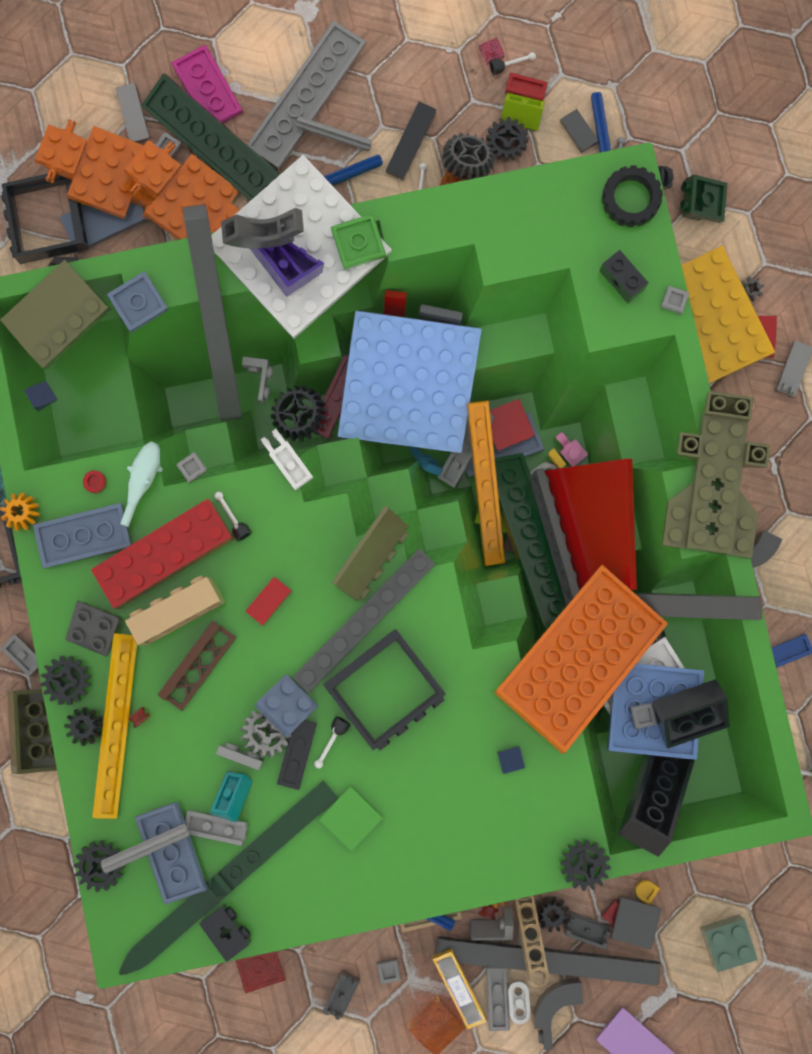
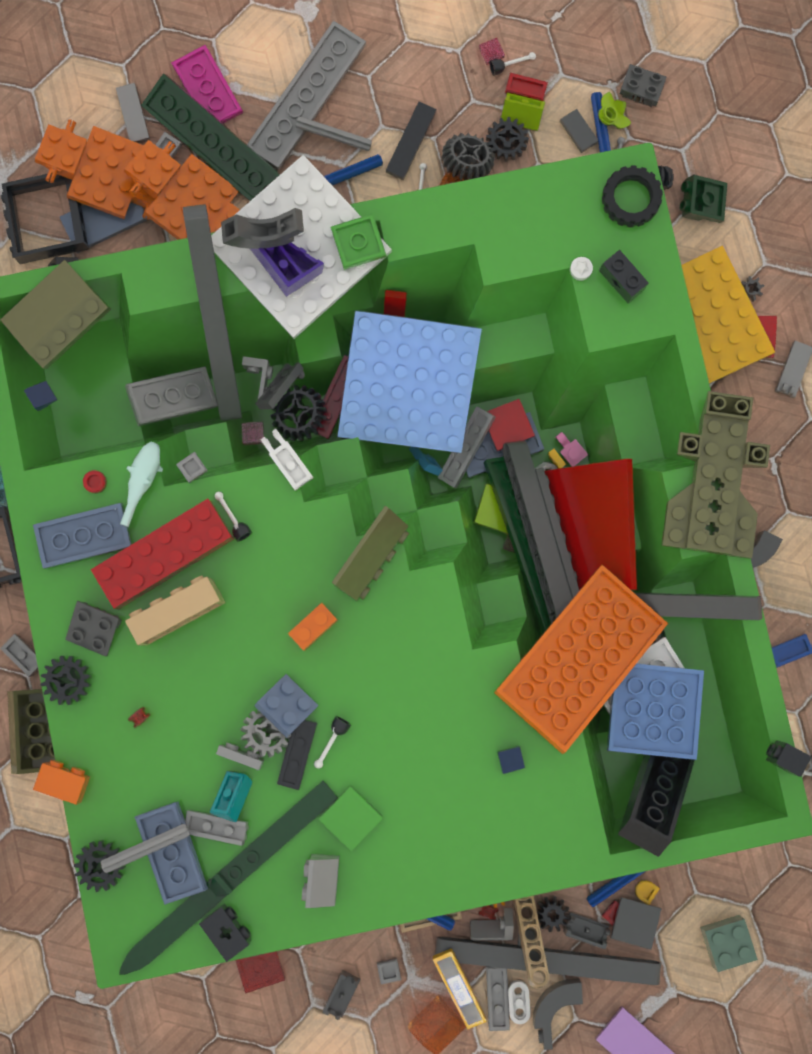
(27, 507): light orange gear -> none
(62, 782): none -> orange brick
(78, 732): black gear -> none
(115, 727): yellow plate -> none
(137, 302): sand blue plate -> none
(171, 396): none -> light grey tile
(190, 660): reddish brown fence -> none
(252, 433): none -> clear pink plate
(268, 601): red tile -> none
(280, 385): none -> dark grey hinge
(313, 626): none -> orange brick
(321, 882): none -> light grey slope
(363, 620): dark grey plate -> none
(401, 726): black window -> none
(440, 315): dark grey tile -> none
(486, 482): light orange tile -> none
(537, 527): none -> dark grey beam
(574, 868): black gear -> none
(581, 268): none -> white tile
(610, 888): none -> blue axle
(613, 111): none -> lime plate
(642, 84): none -> dark grey hinge
(643, 715): flat silver tile -> none
(674, 300): light grey tile -> none
(692, 713): black slope -> none
(787, 758): none -> black brick

